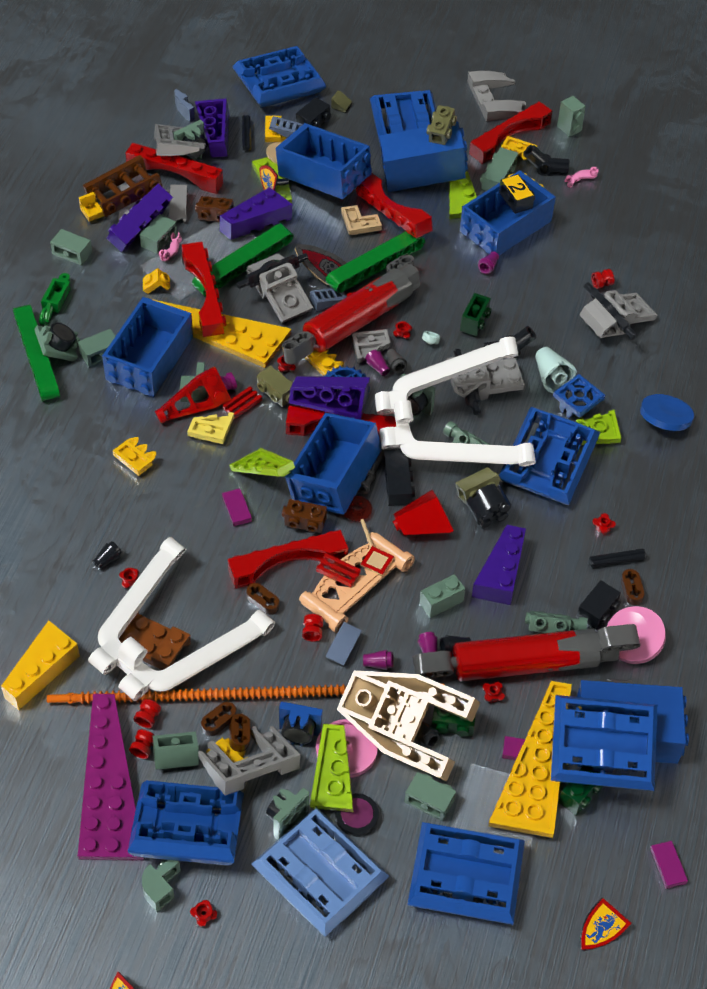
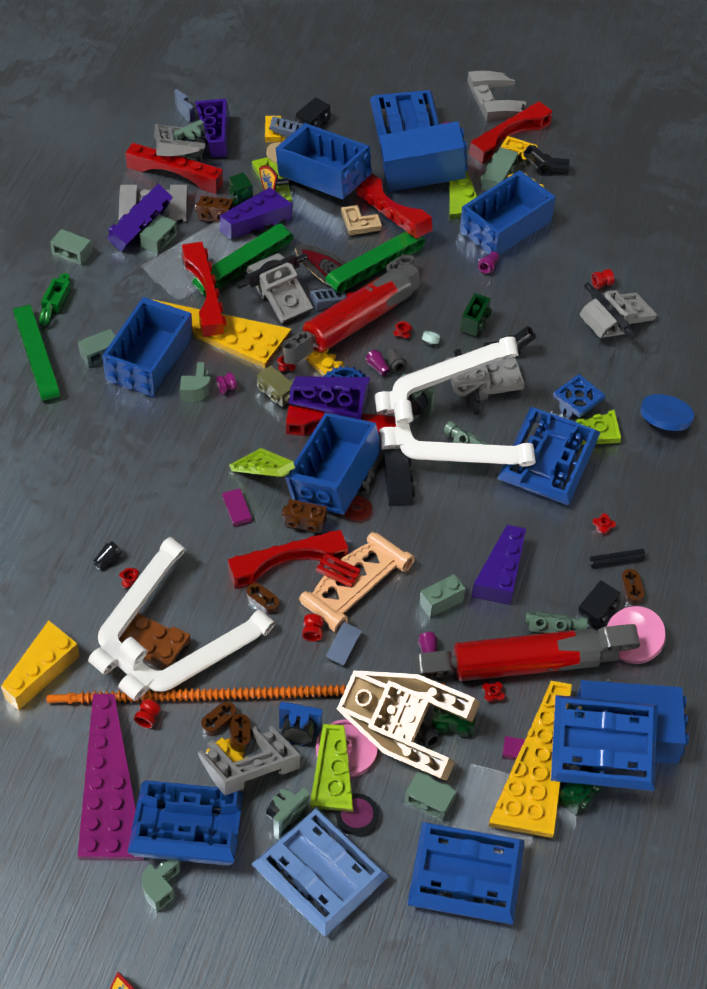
(58, 341): piece -> none
(90, 207): yellow bracket -> none
(118, 176): reddish brown fence -> none
(134, 456): yellow plate -> none
(142, 744): red wheel -> none
(154, 280): yellow bracket -> none
(167, 254): bright pink arm -> none
(175, 750): sand green brick -> none
(203, 906): red plate -> none
(211, 427): light yellow wing -> none
(214, 387): red plate -> none
(240, 188): none -> dark green brick
(240, 401): red tile -> none
(246, 133): black axle -> none
(279, 76): blue piece -> none
(340, 102): olive slope -> none
(368, 341): light grey wing -> none
(376, 559): piece -> none
(380, 660): magenta cone -> none
(422, 517): red slope -> none
(441, 125): olive brick -> none
(448, 642): black cone -> none
(472, 483): olive brick -> none
(489, 505): black brick -> none
(516, 193): brick -> none
(554, 369): light aqua cone -> none
(571, 116): sand green brick -> none
(582, 174): bright pink arm -> none
(602, 925): shield -> none
(668, 864): magenta tile -> none

